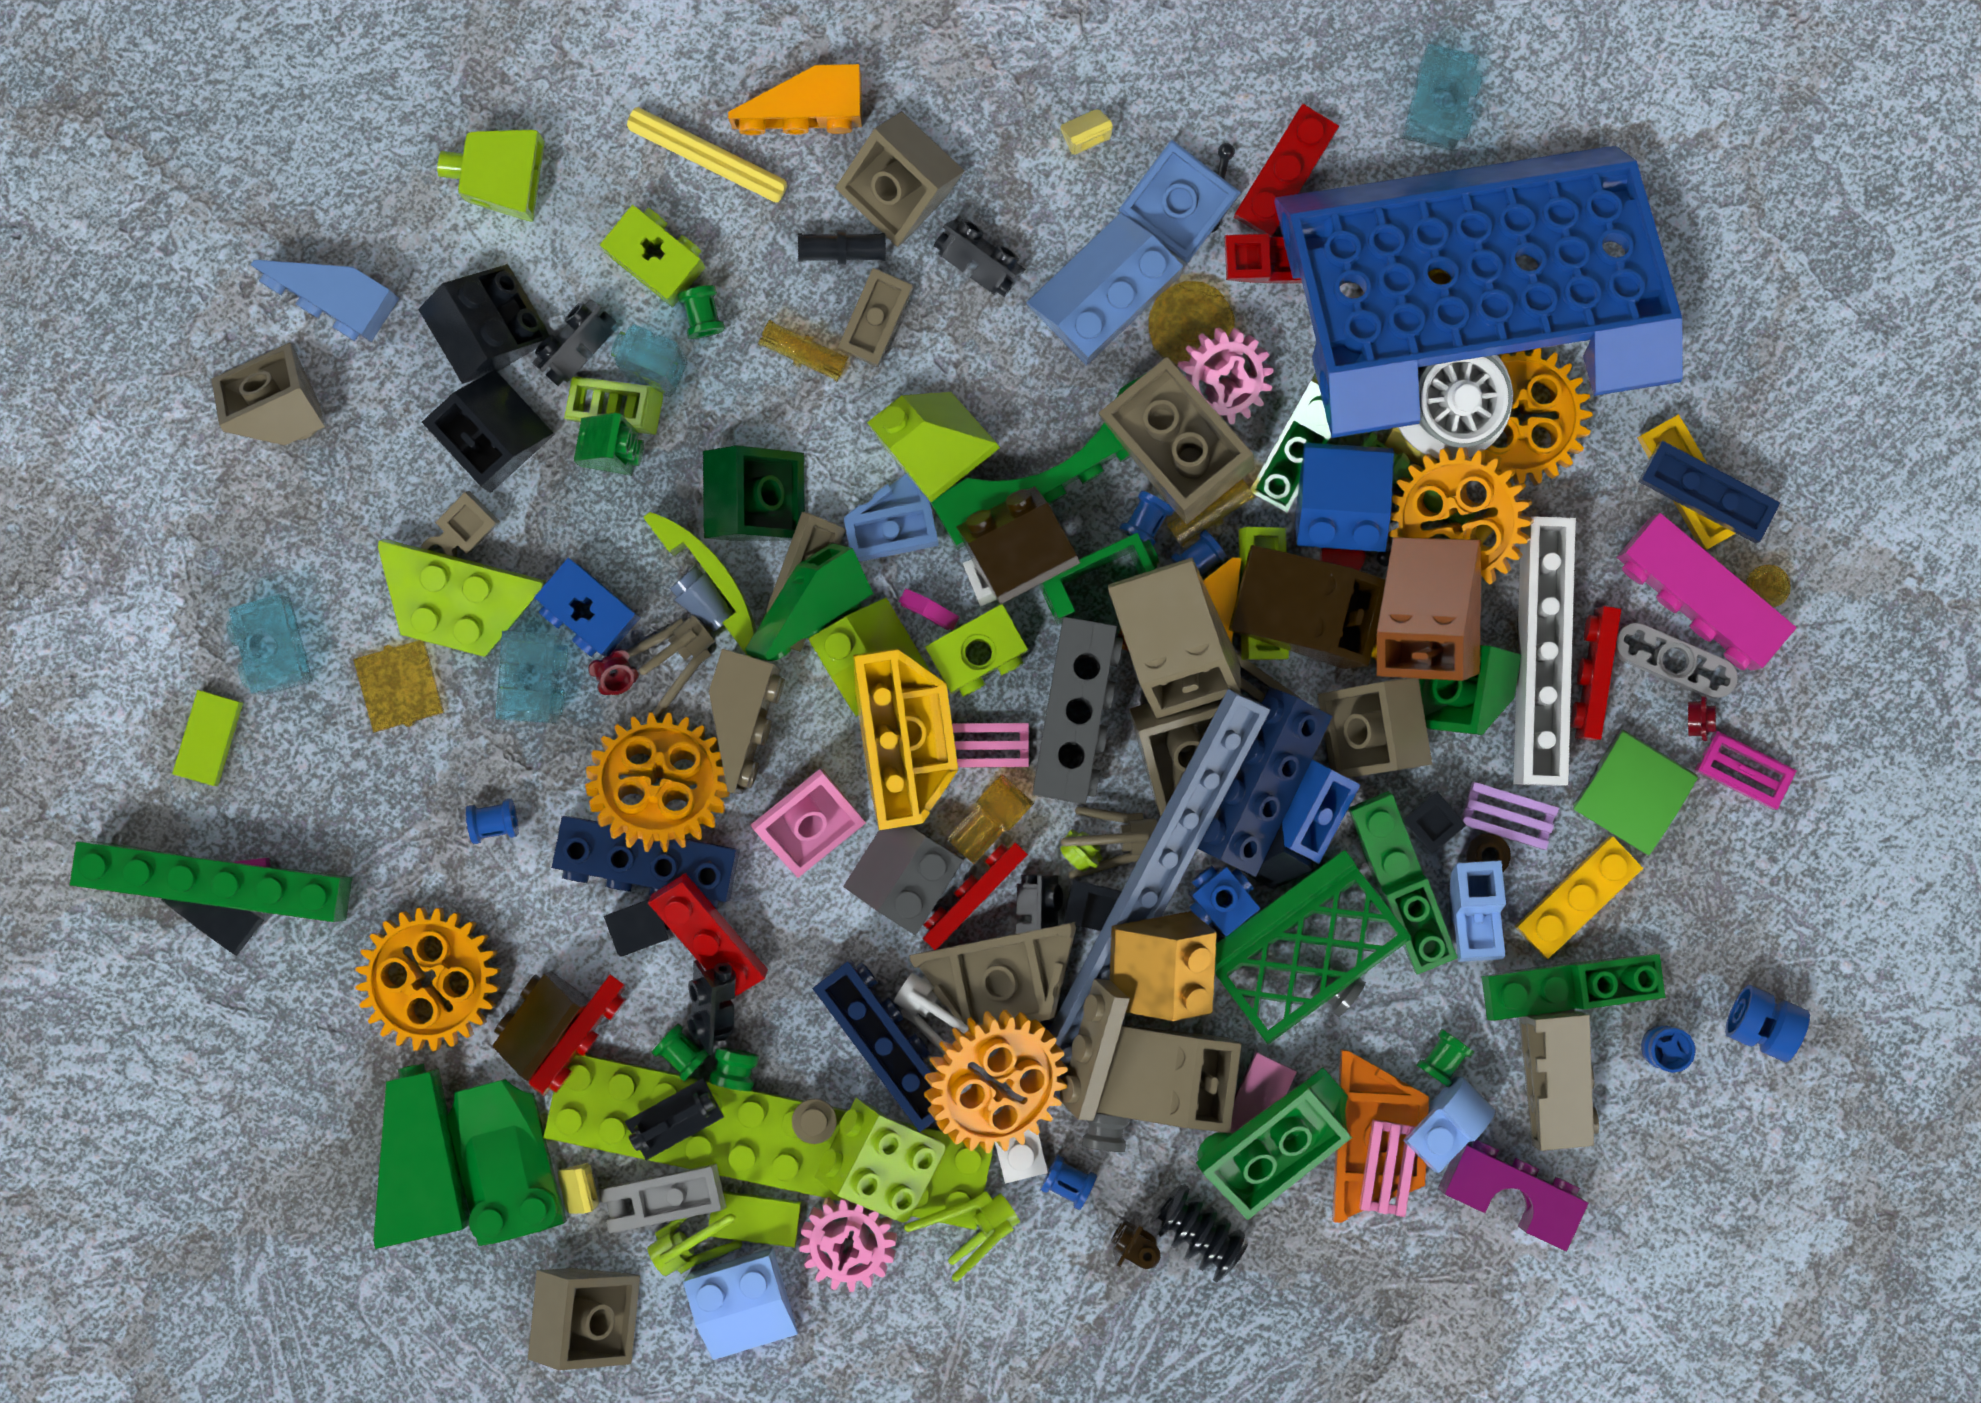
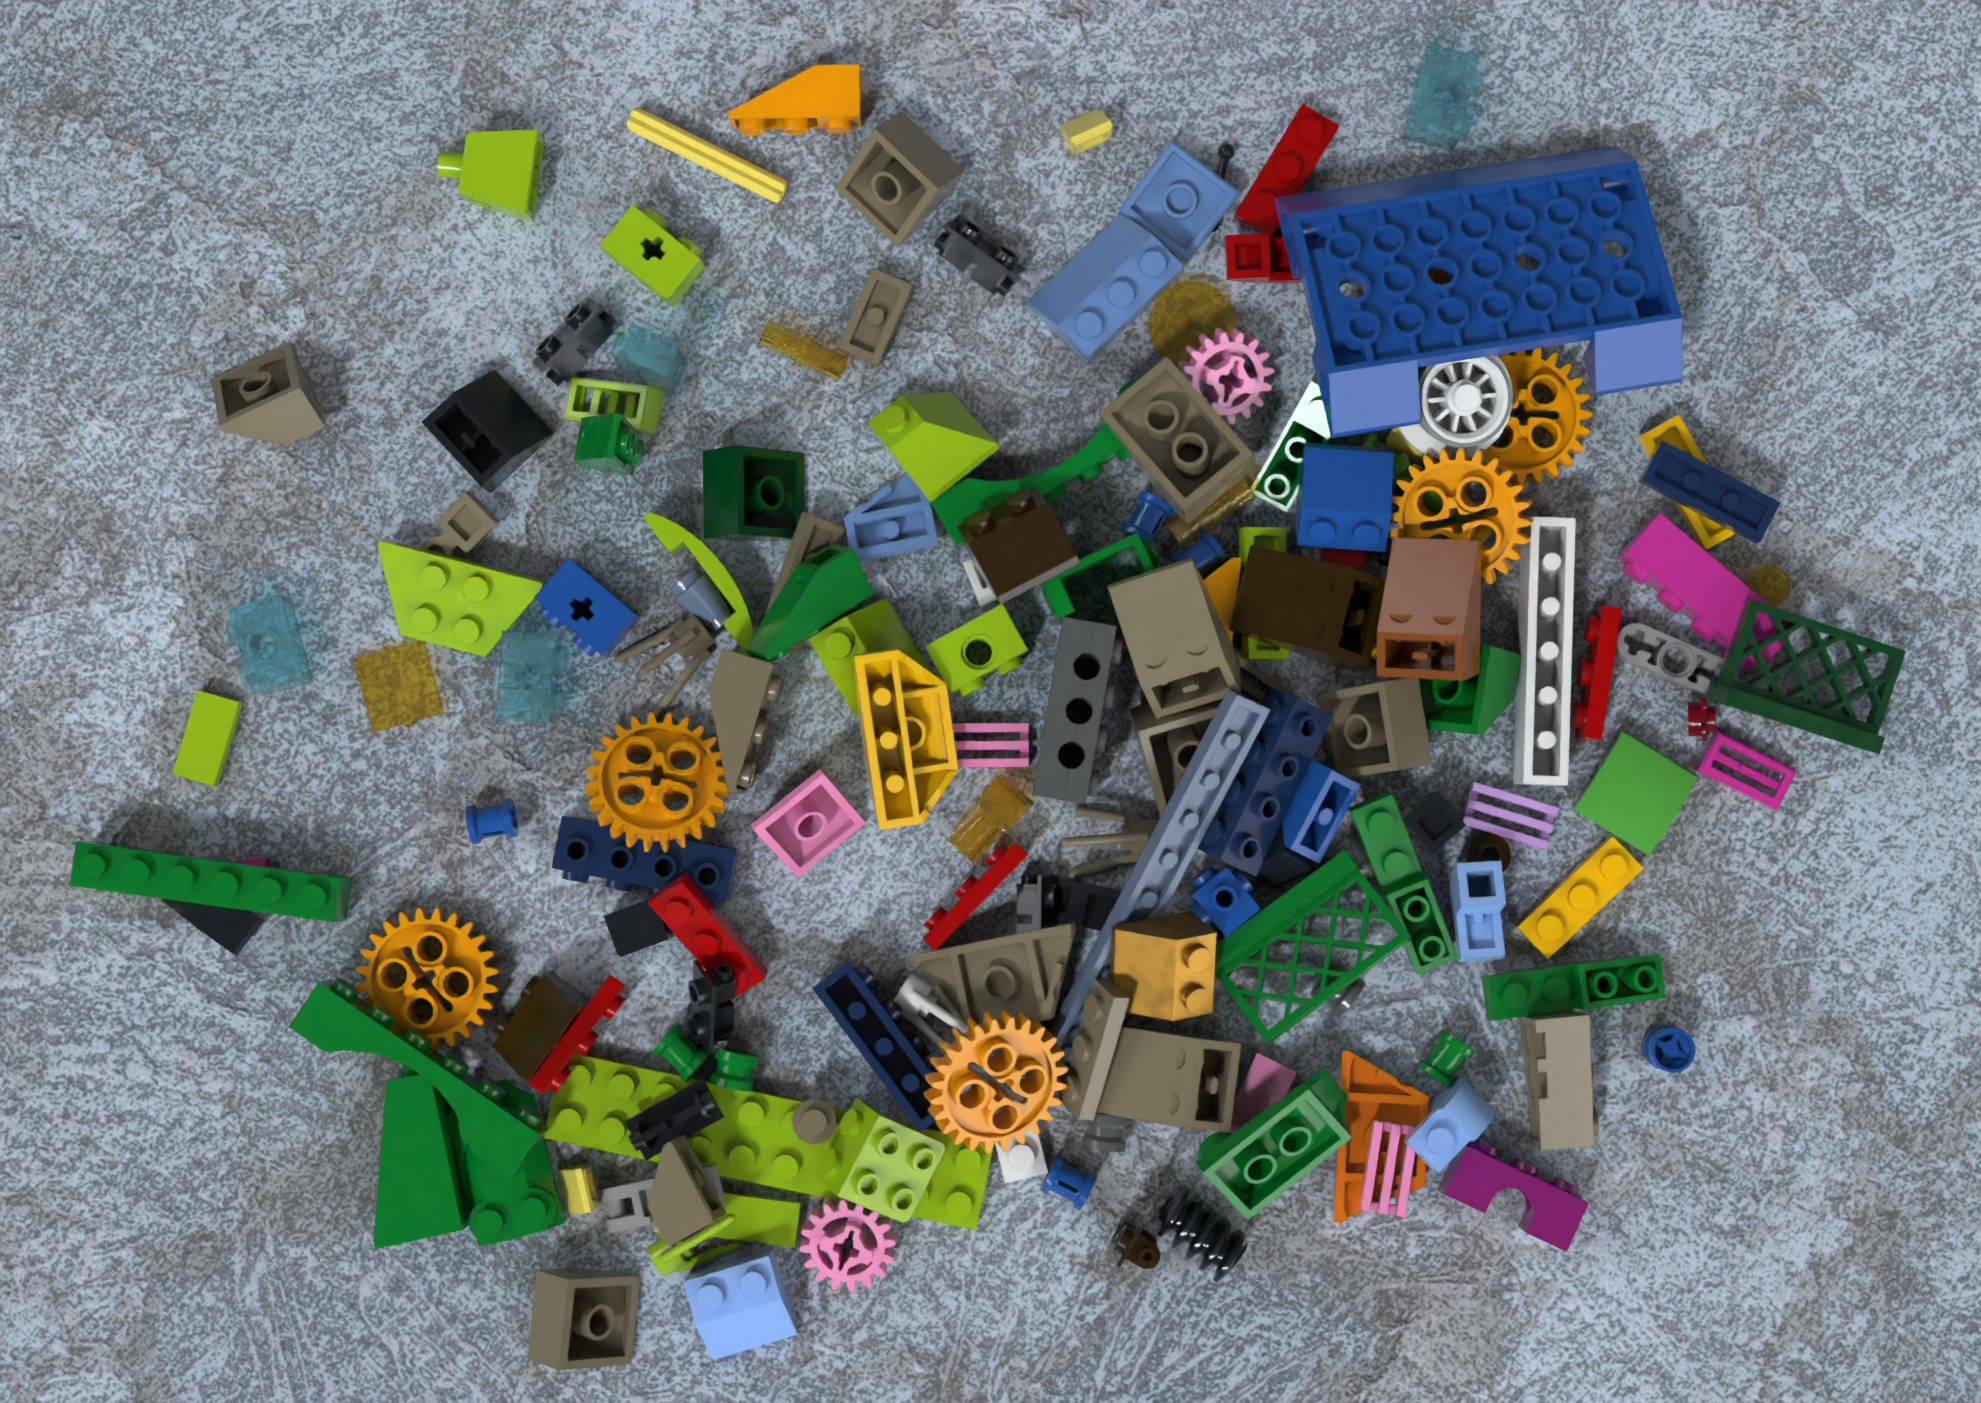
(339, 291): medium blue slope -> none
(483, 322): black slope -> none
(495, 1127): none -> green arch
(616, 682): dark red plate -> none
(681, 1194): none -> dark tan slope
(701, 312): green bush -> none
(841, 247): black pin -> none
(903, 875): dark grey slope -> none
(929, 609): dark pink tile -> none
(994, 1220): lime plant -> none
(1081, 856): lime plate -> none
(1774, 1026): blue wheel -> none
(1786, 708): none -> dark green fence

